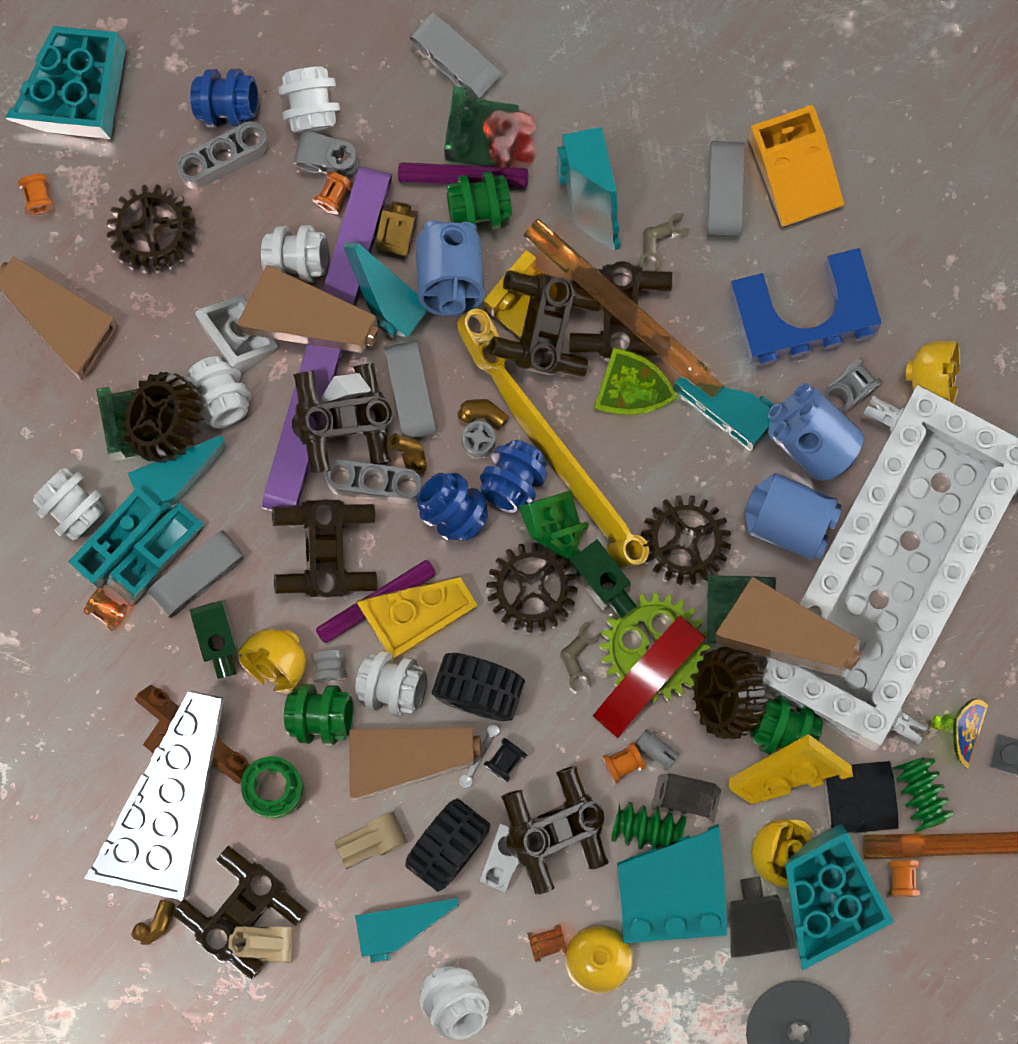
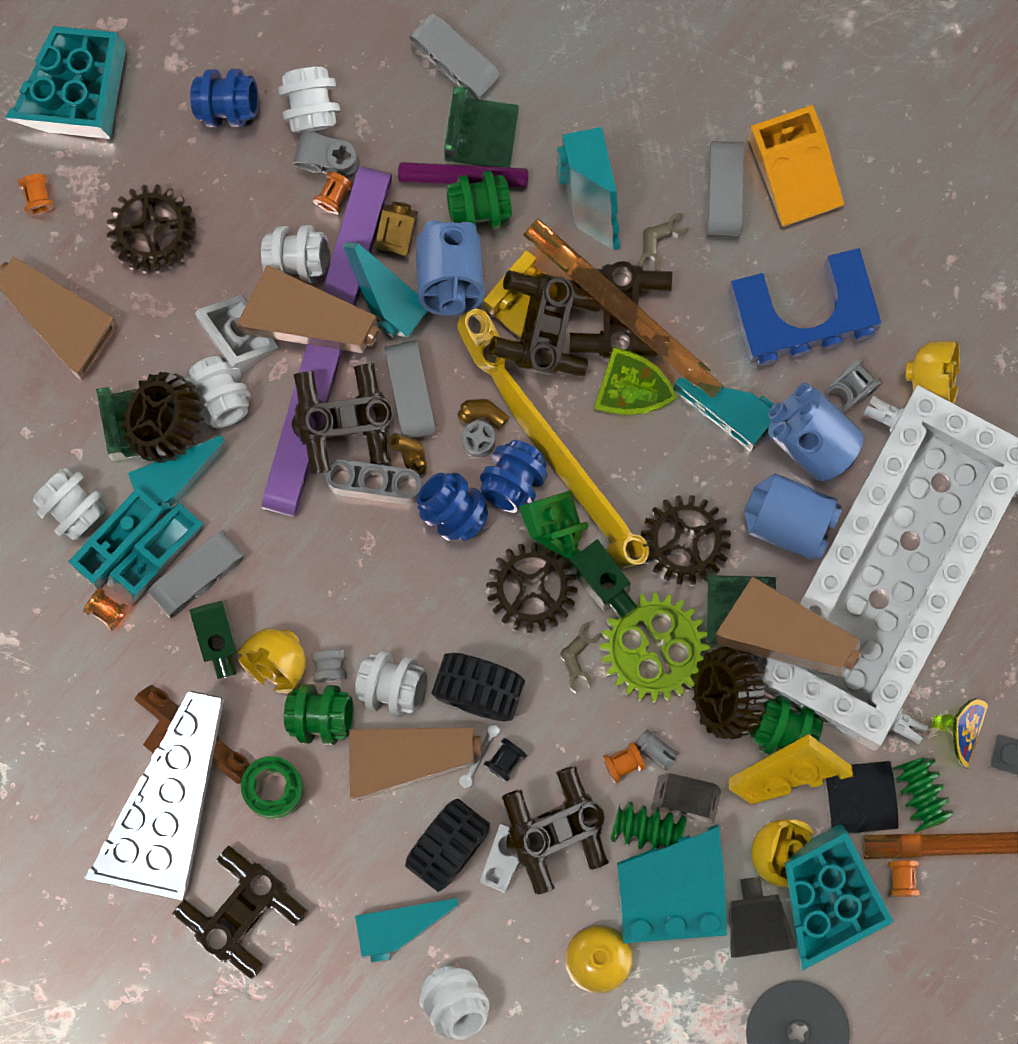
(149, 933): pearl gold arm -> none
(232, 141): light grey beam -> none
(265, 943): tan piece -> none
(324, 548): dark brown piece -> none
(345, 388): white slope -> none
(353, 614): magenta axle -> none
(378, 837): tan piece -> none
(416, 612): yellow wing -> none
(510, 137): clear red plate -> none
(547, 943): clear orange bush -> none
(648, 676): red slope -> none

